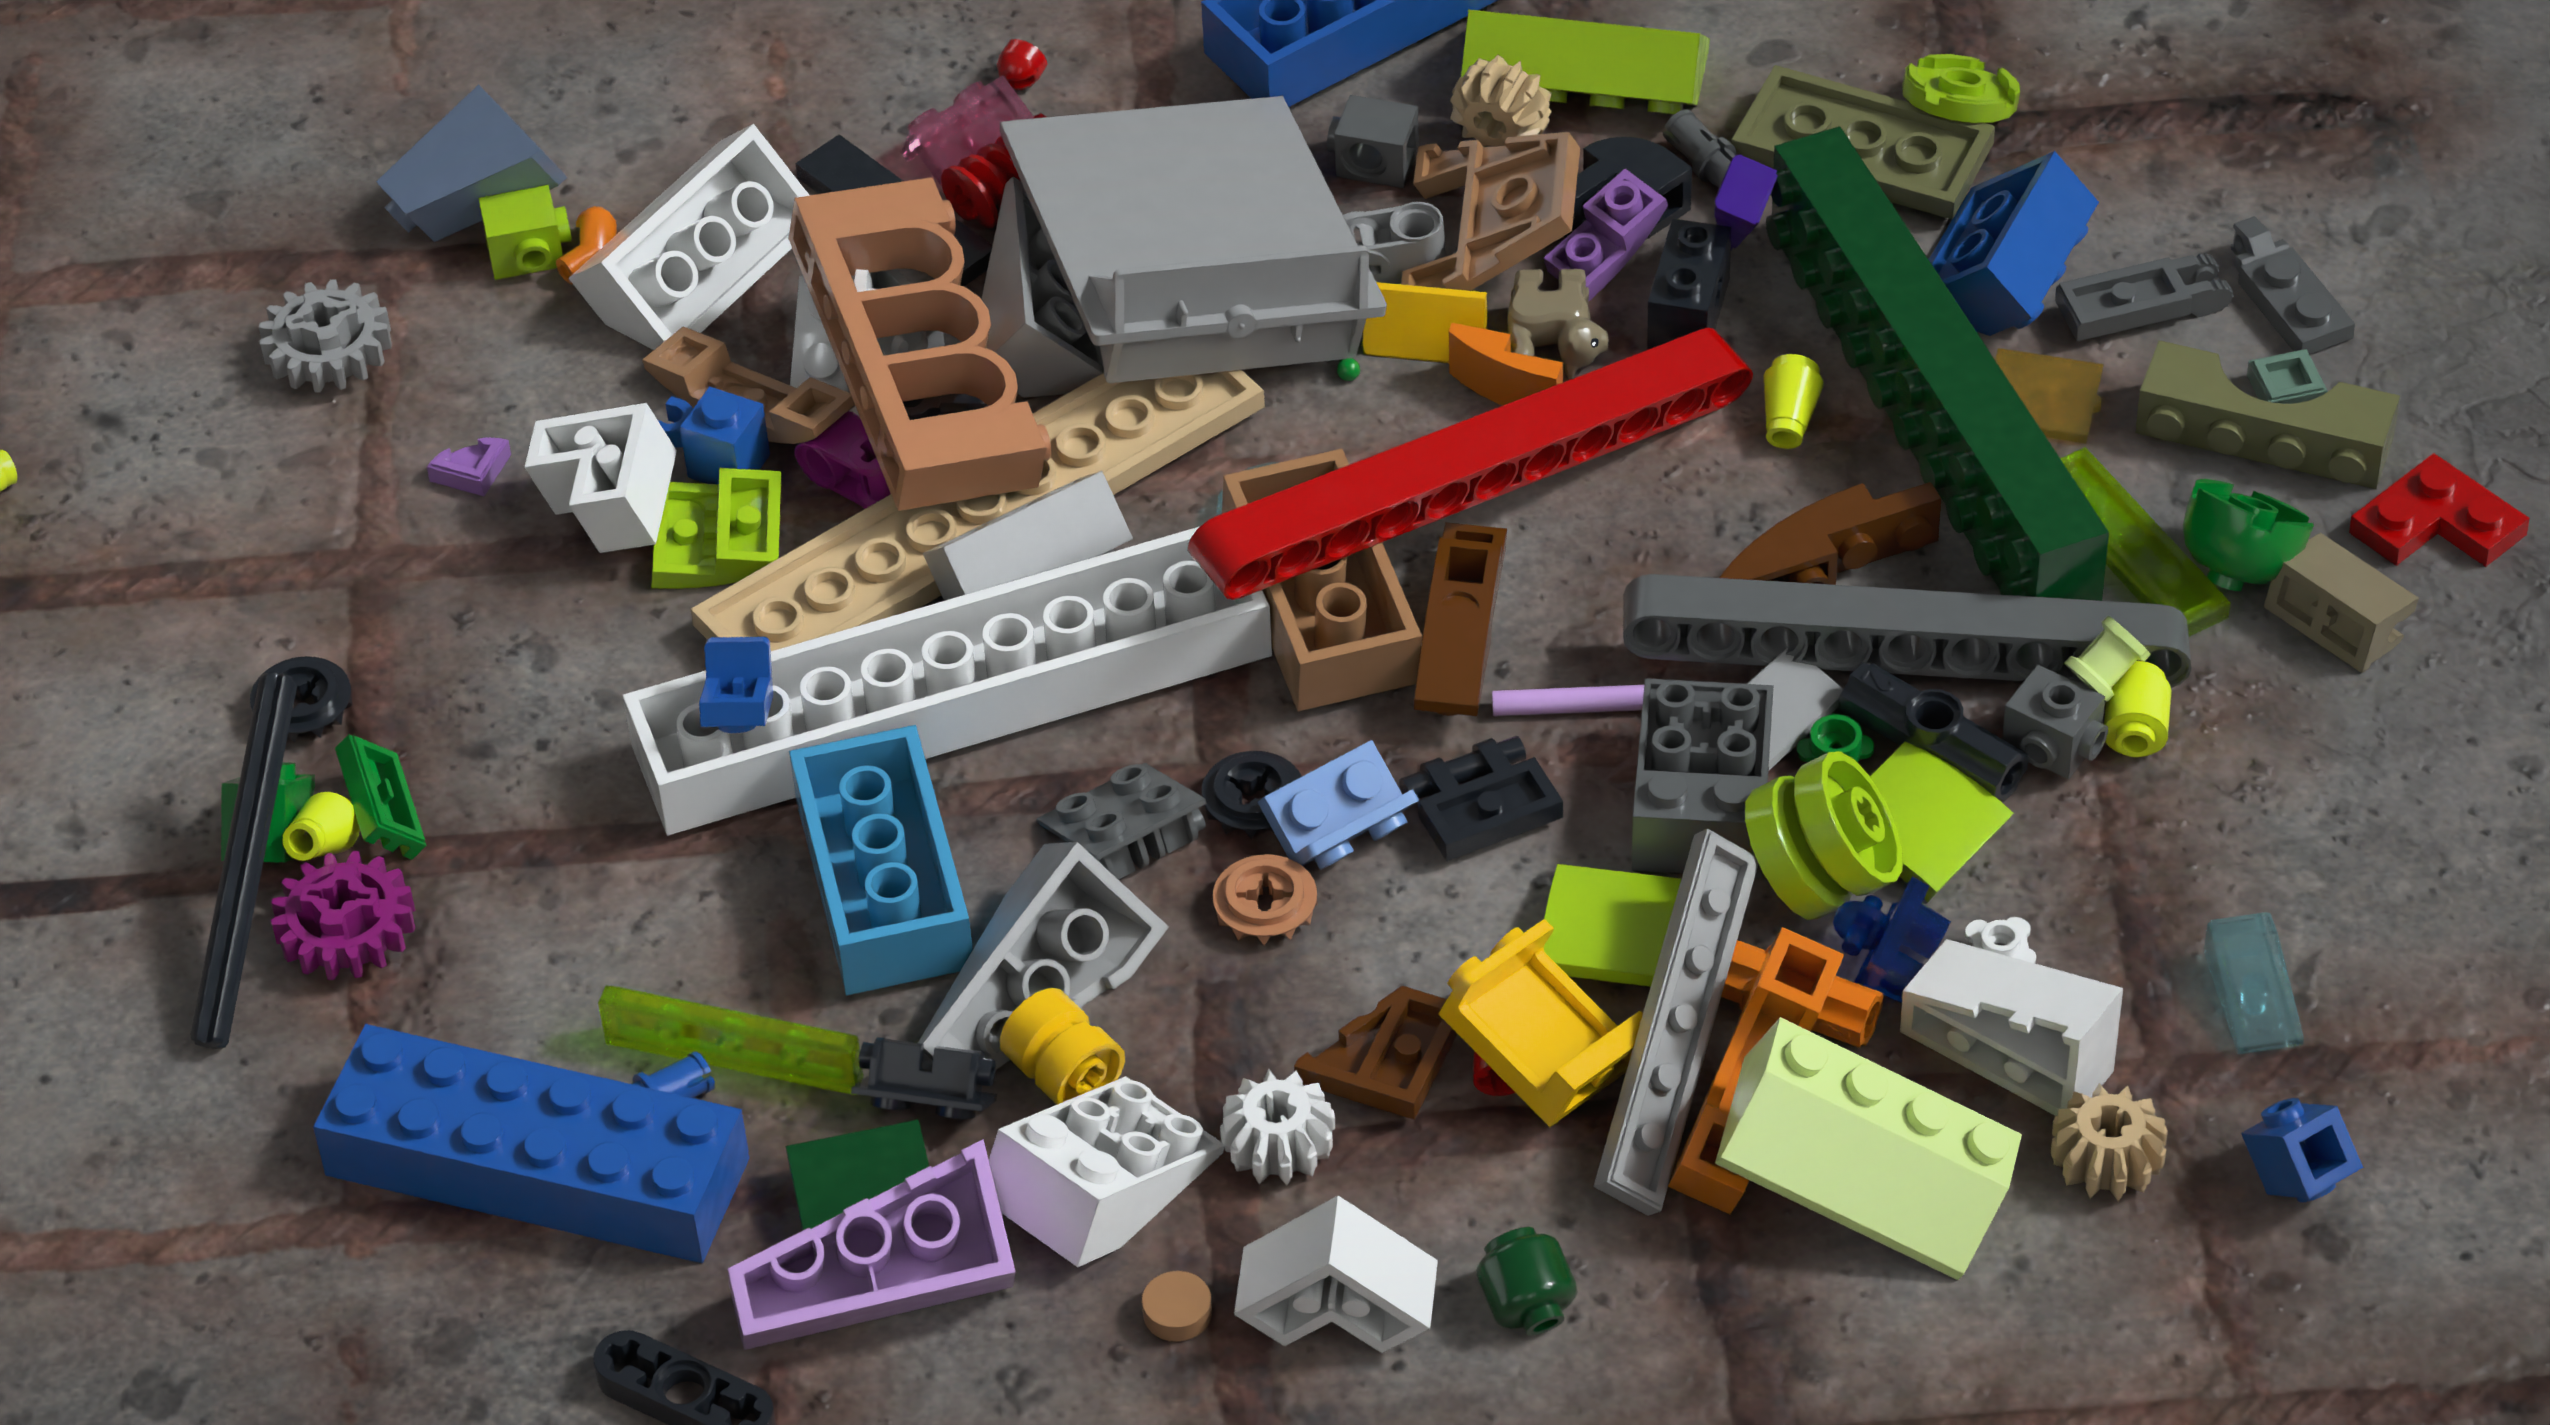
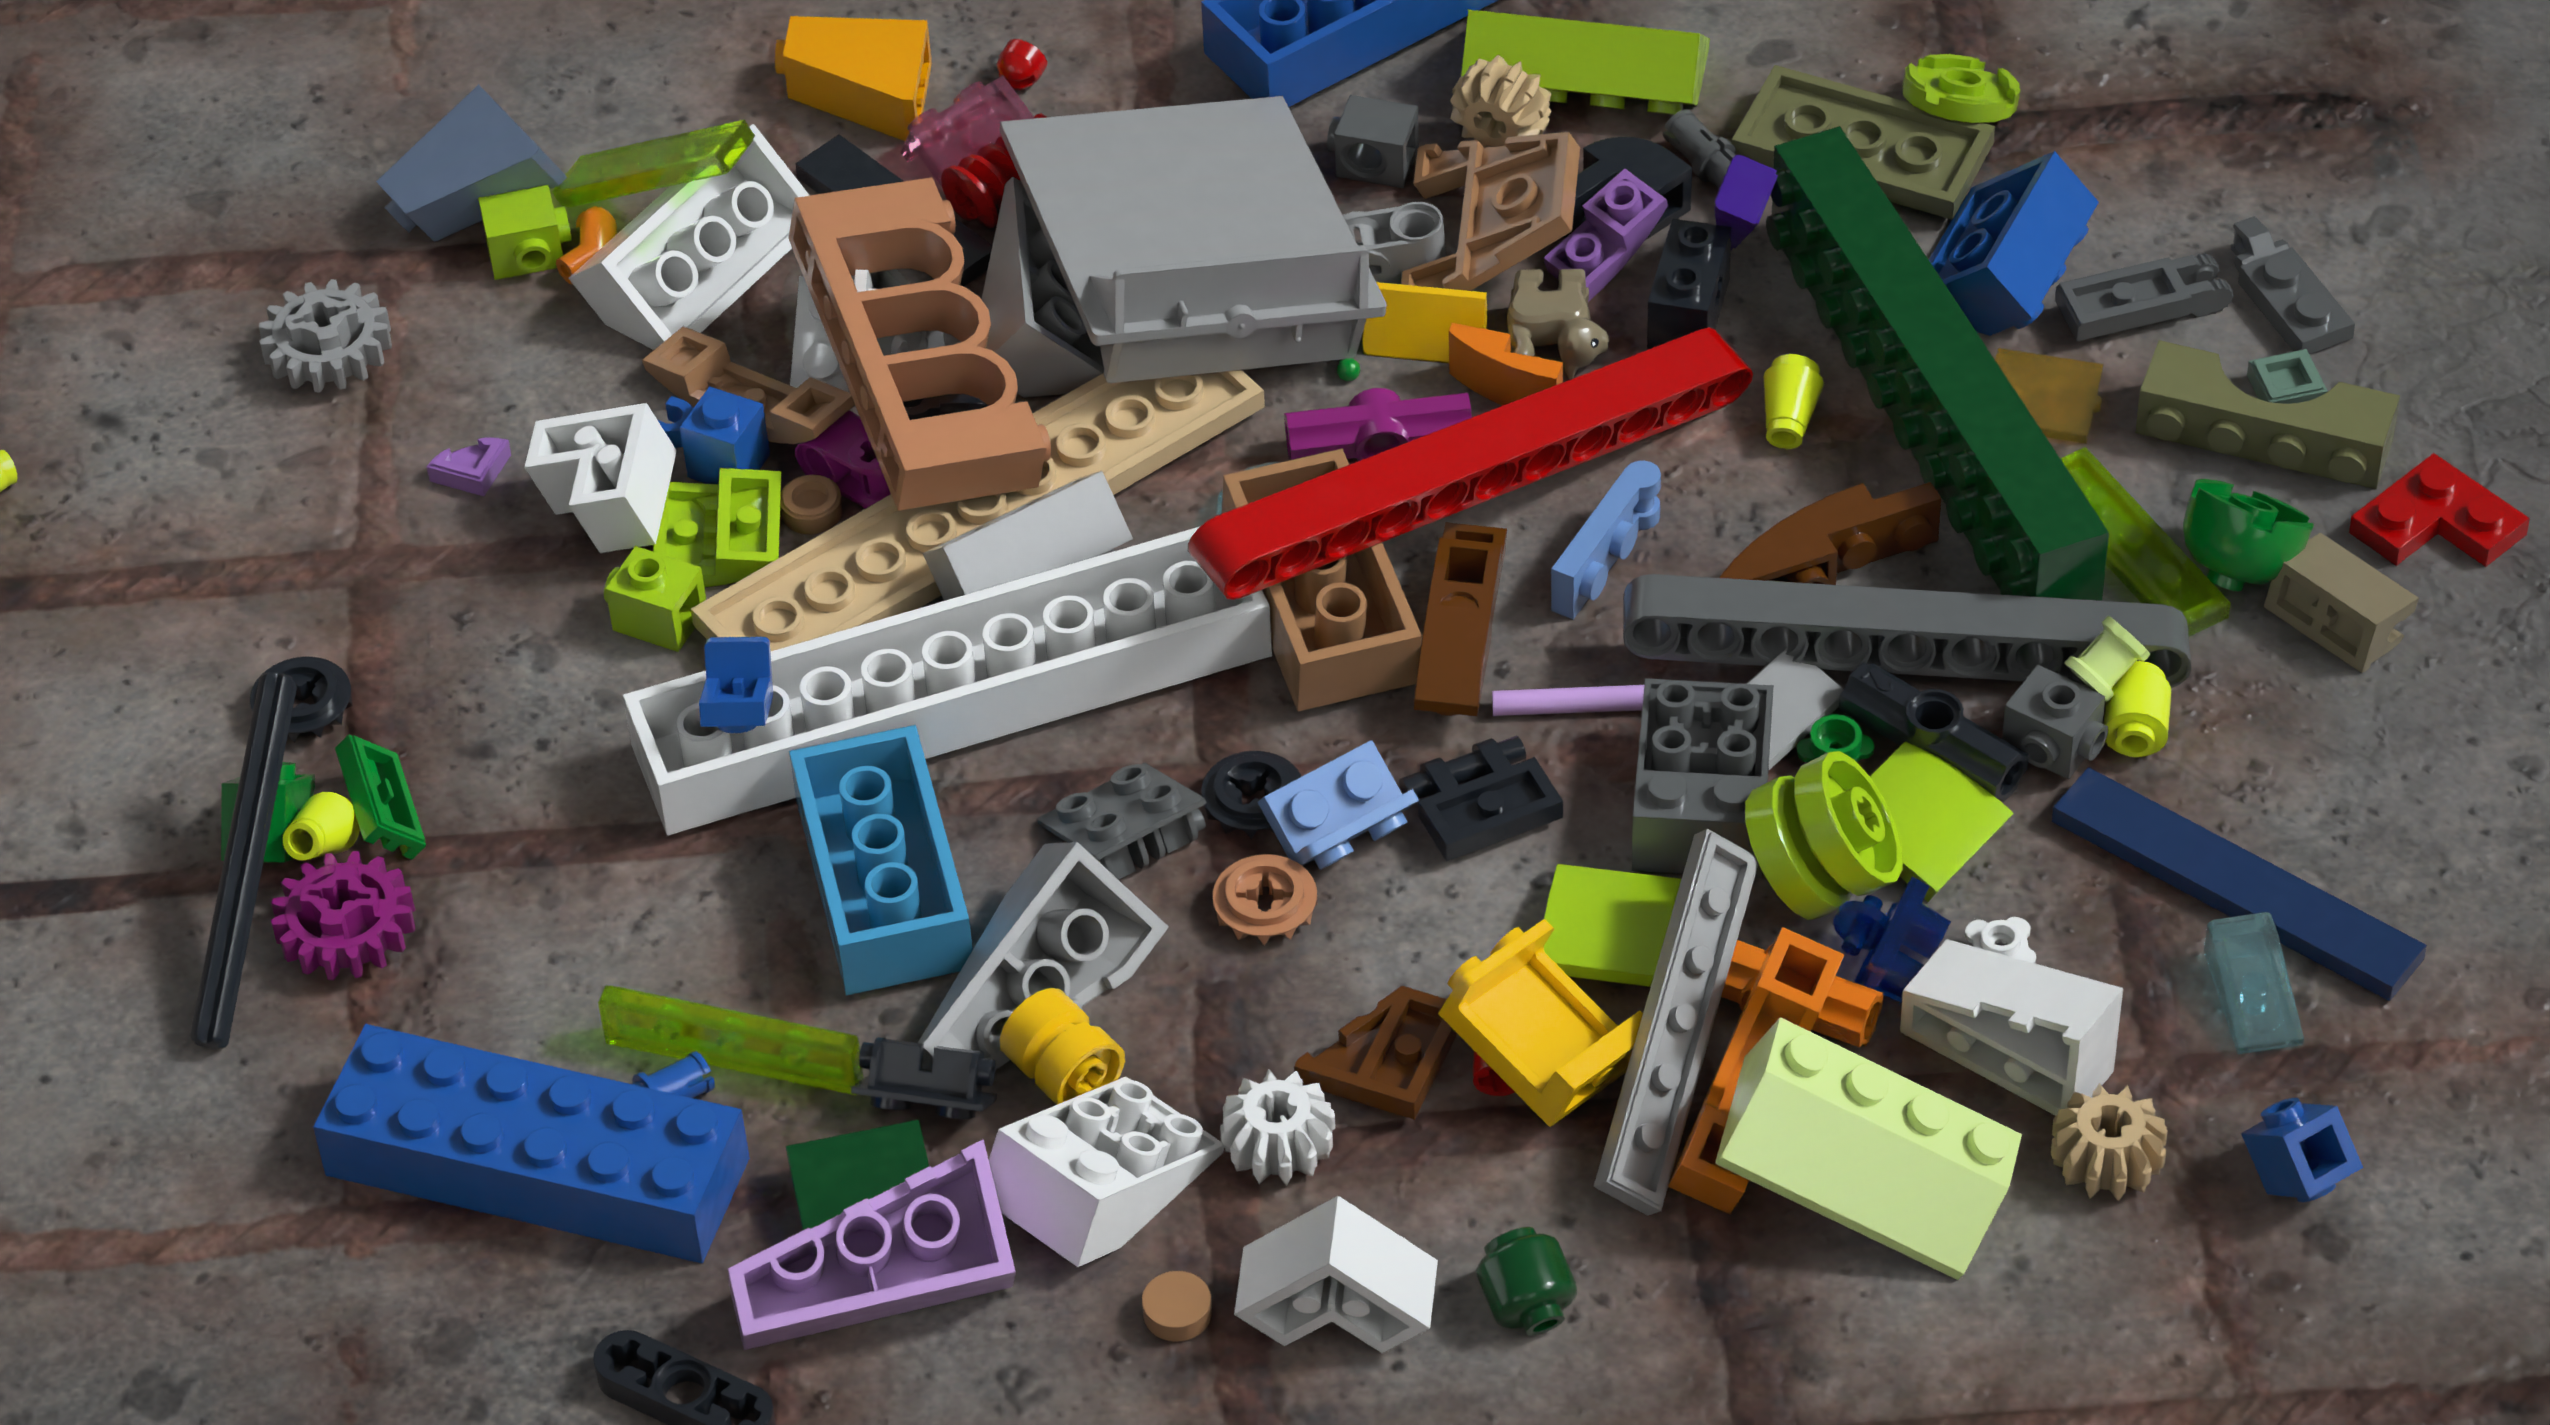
(654, 164): none -> clear neon green tile
(654, 598): none -> lime brick
(811, 504): none -> medium nougat tile
(858, 69): none -> light orange slope
(1371, 423): none -> magenta piece
(1606, 537): none -> medium blue plate
(2239, 883): none -> dark blue tile

